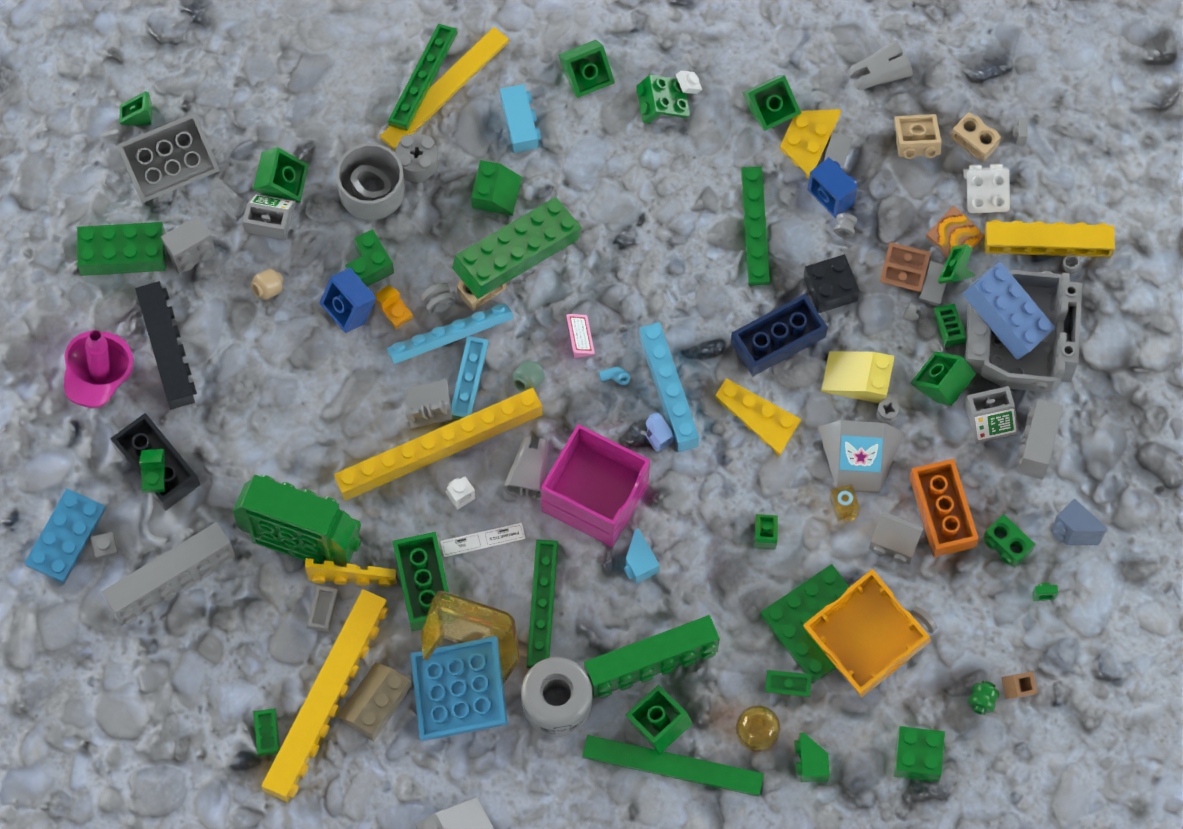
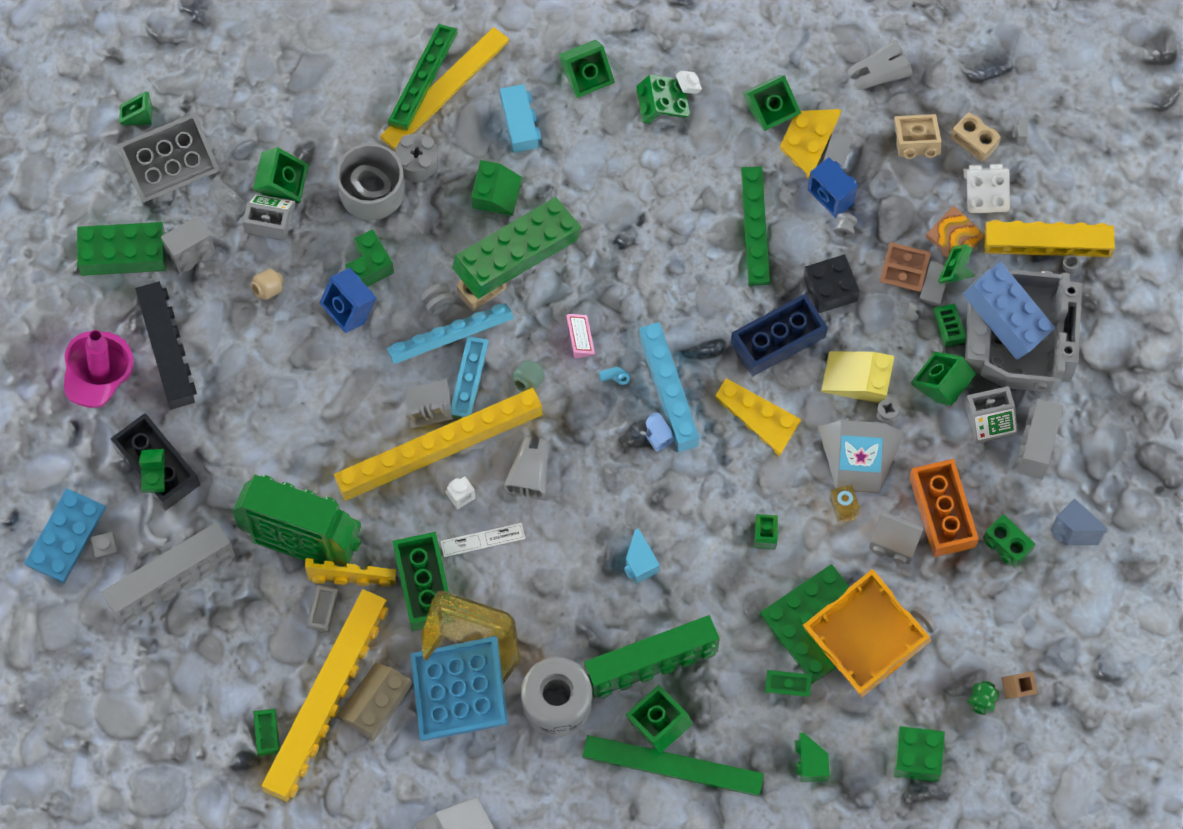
(392, 306): light orange slope -> none
(542, 601): green tile -> none
(595, 485): dark pink piece -> none
(757, 728): clear yellow cylinder -> none
(1044, 592): green plate -> none

